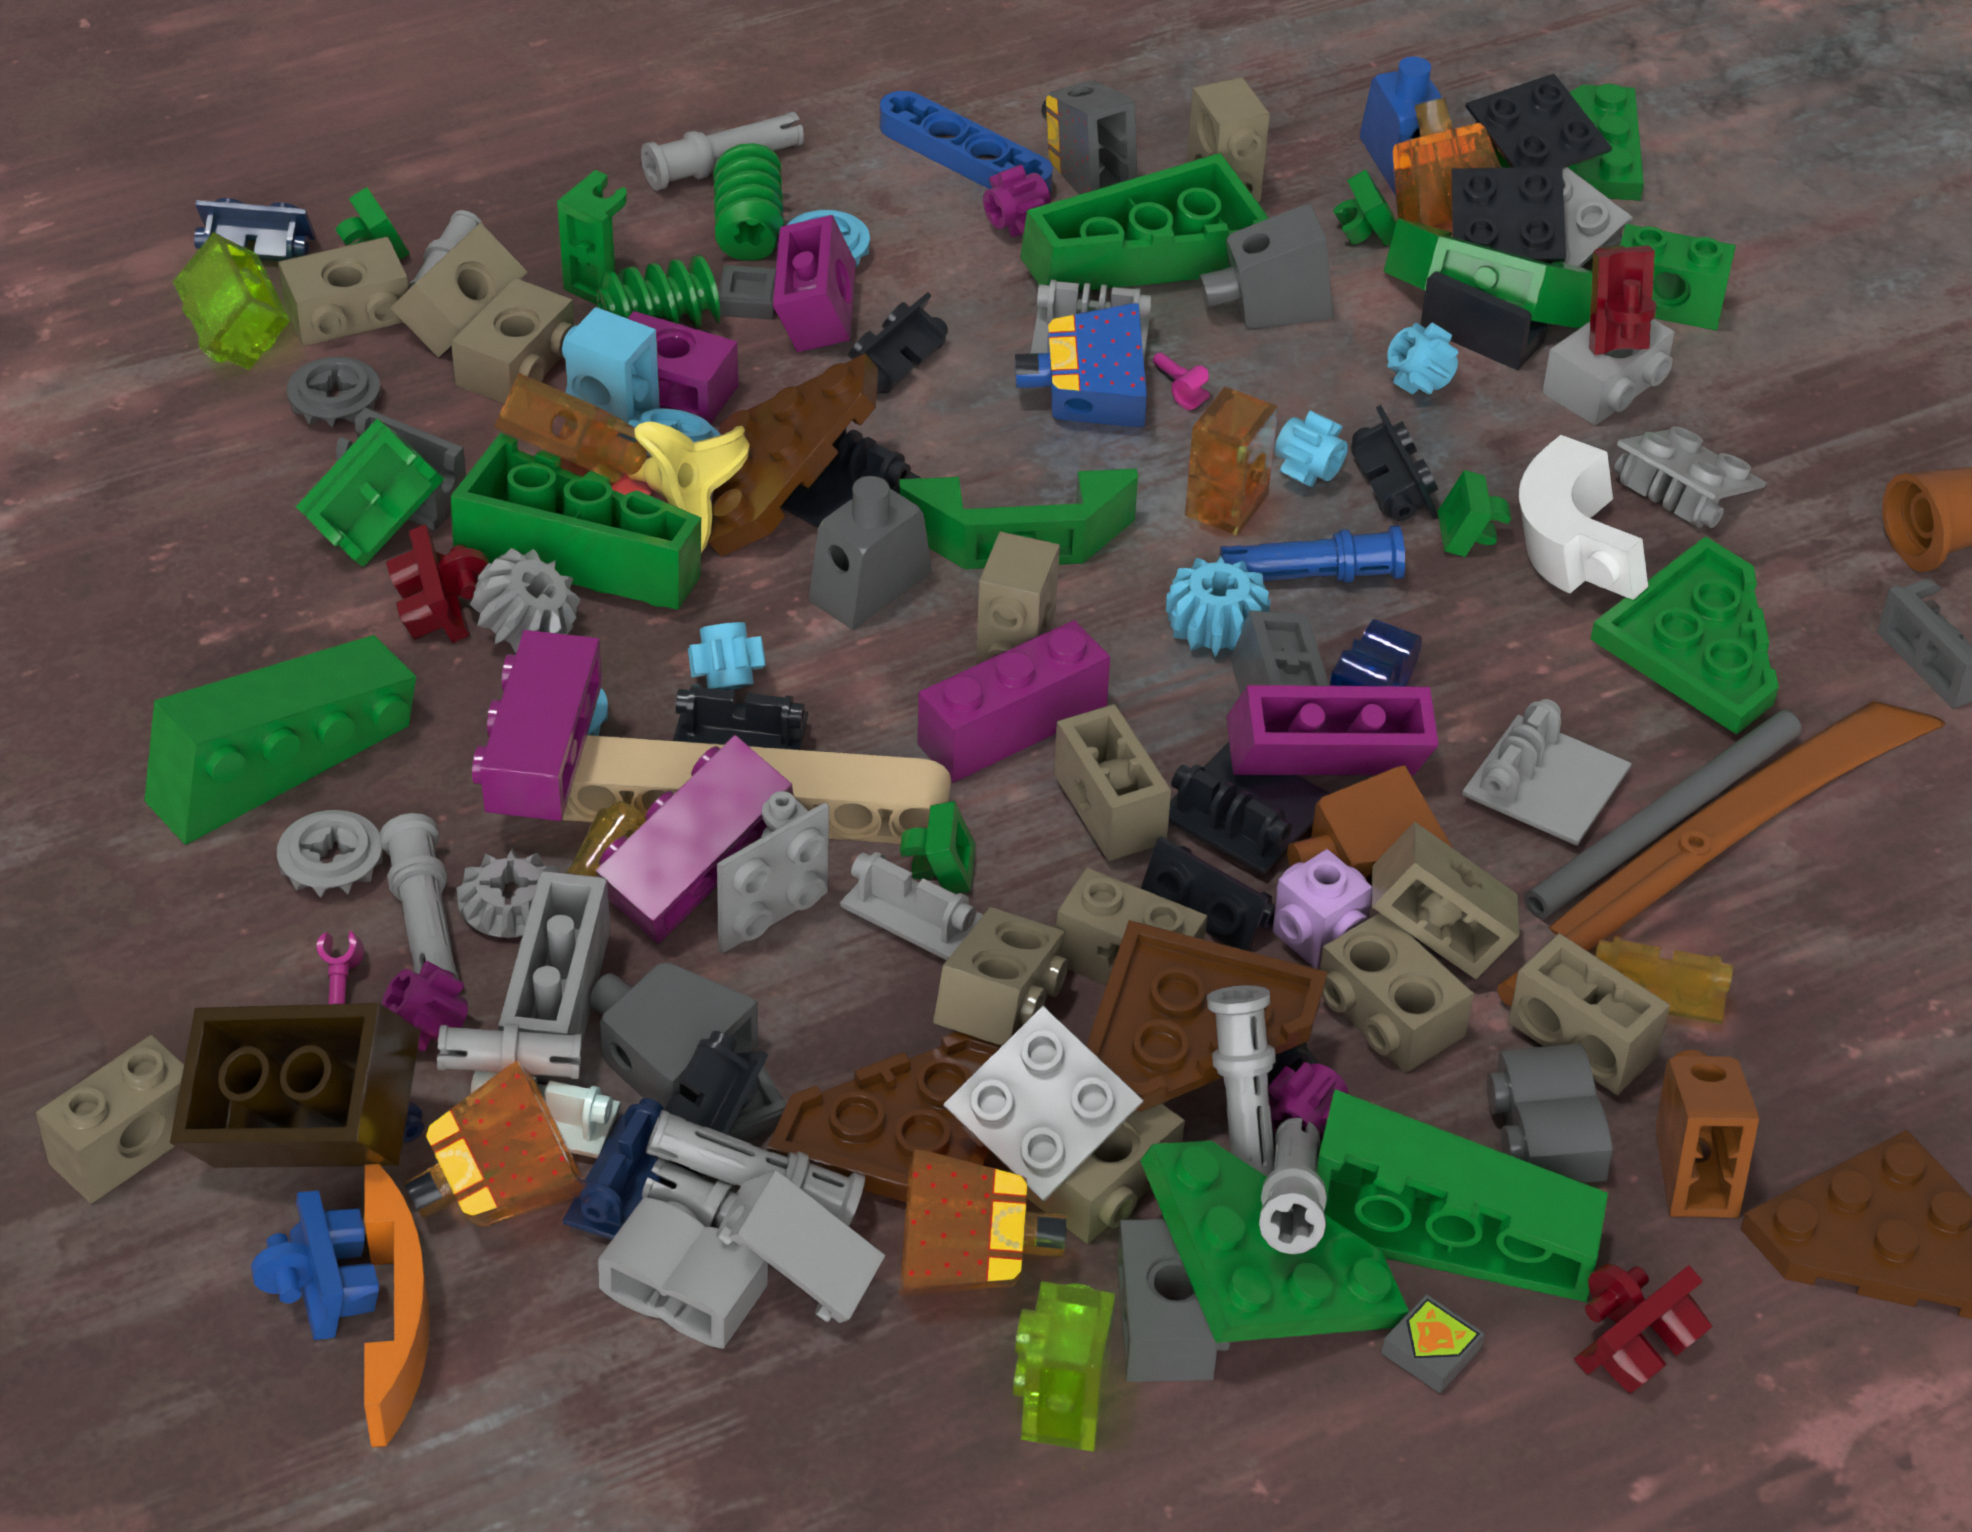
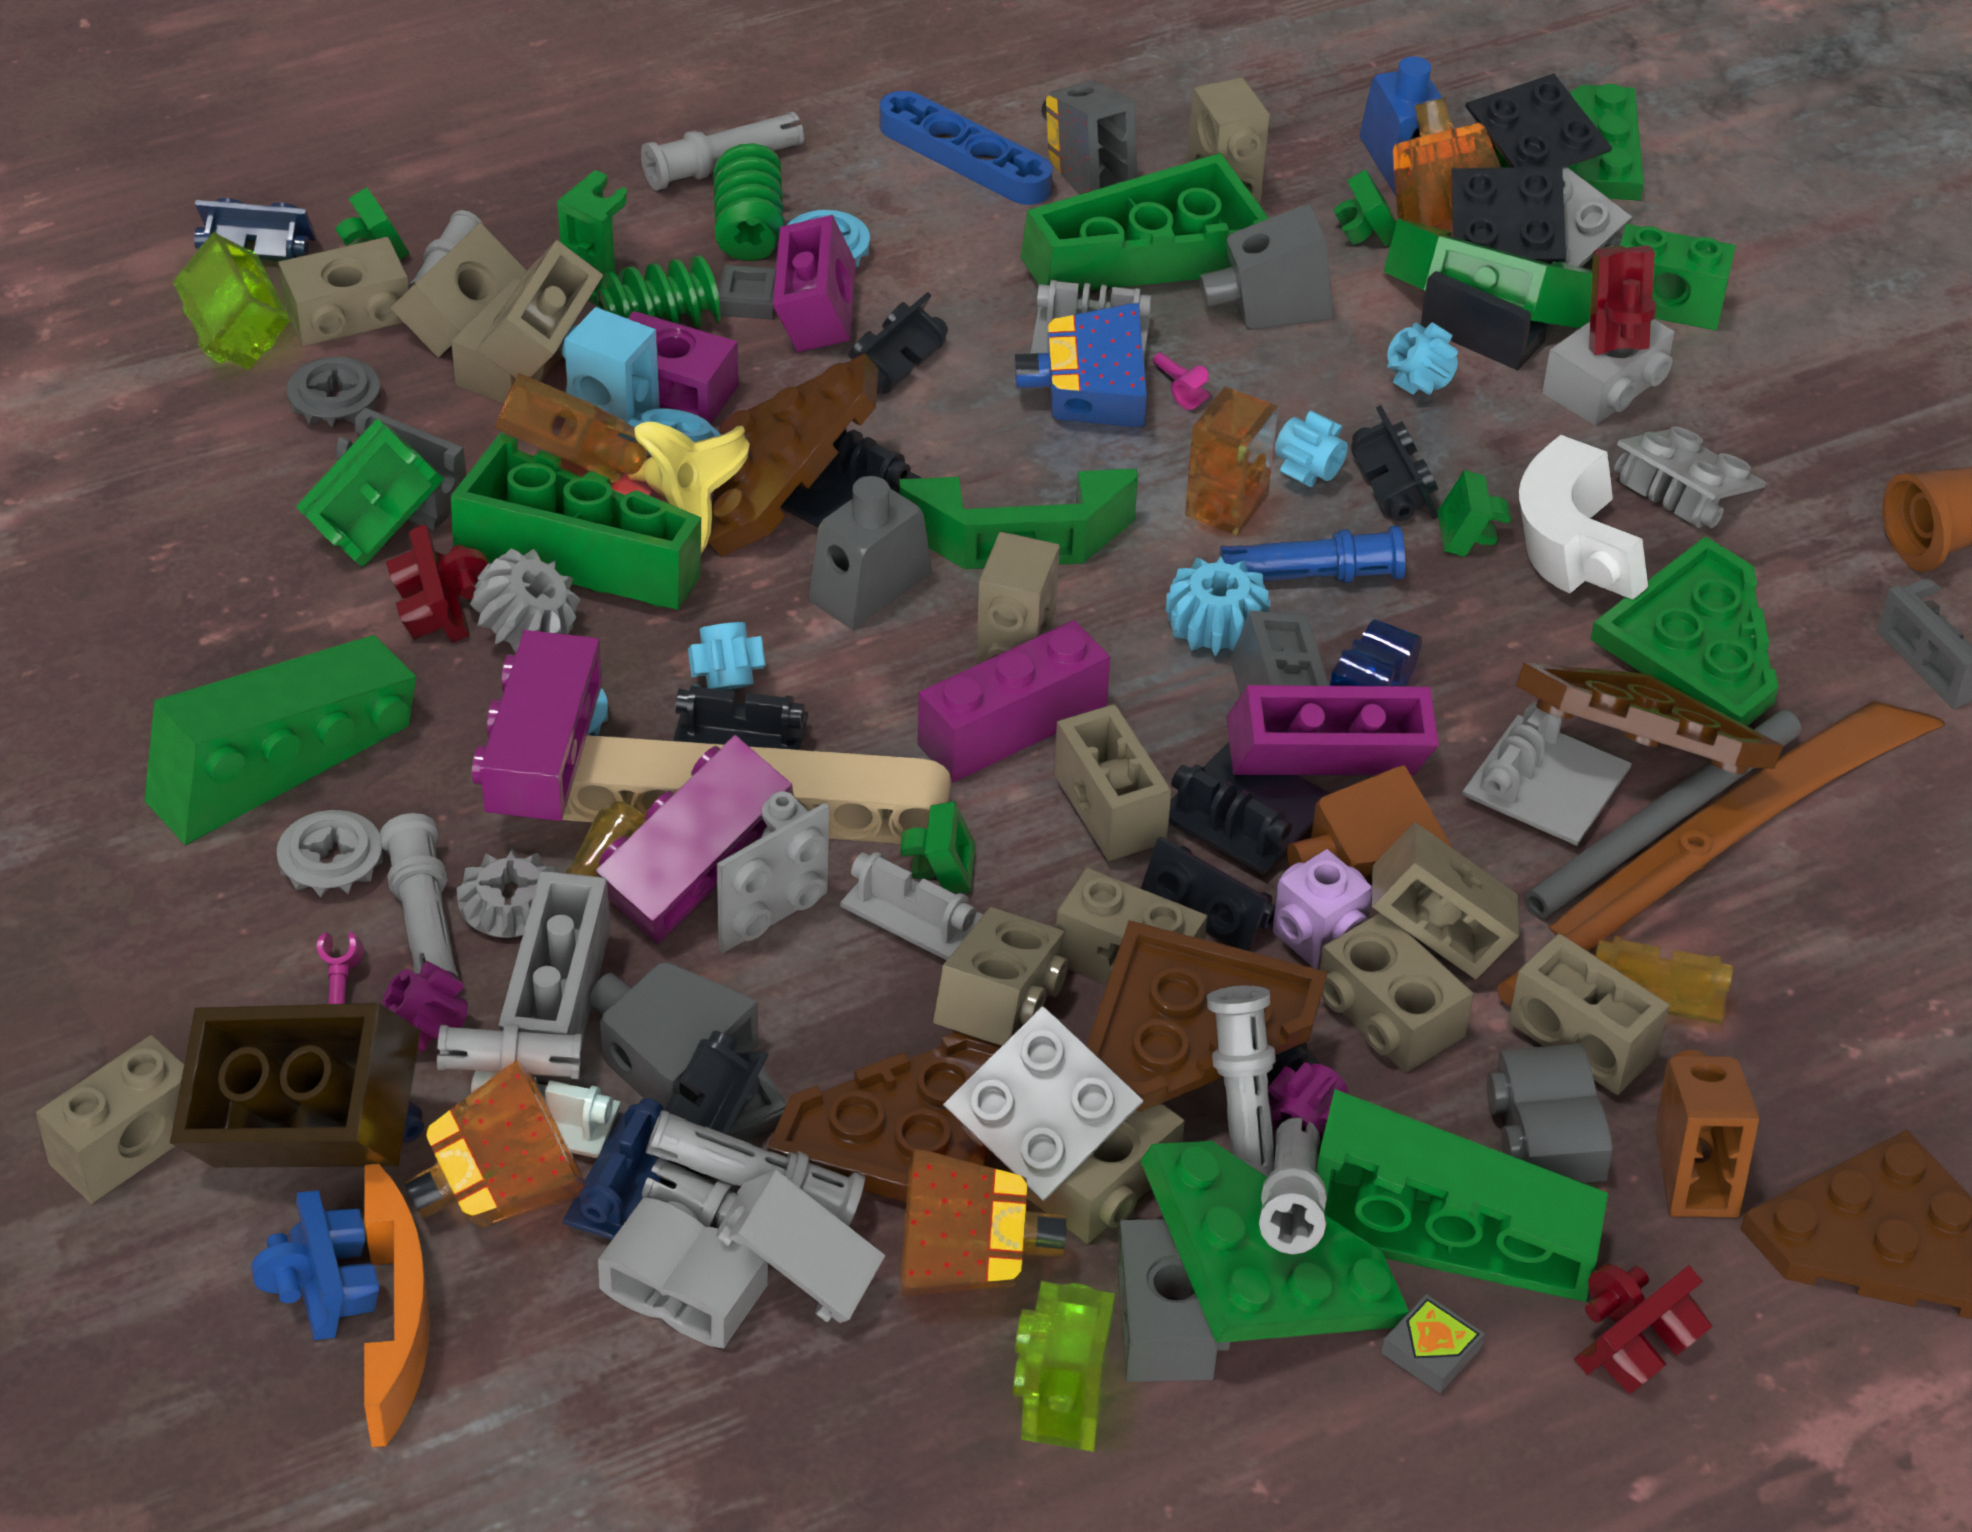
(540, 311): none -> dark tan brick
(1012, 197): magenta gear -> none
(1648, 713): none -> reddish brown plate

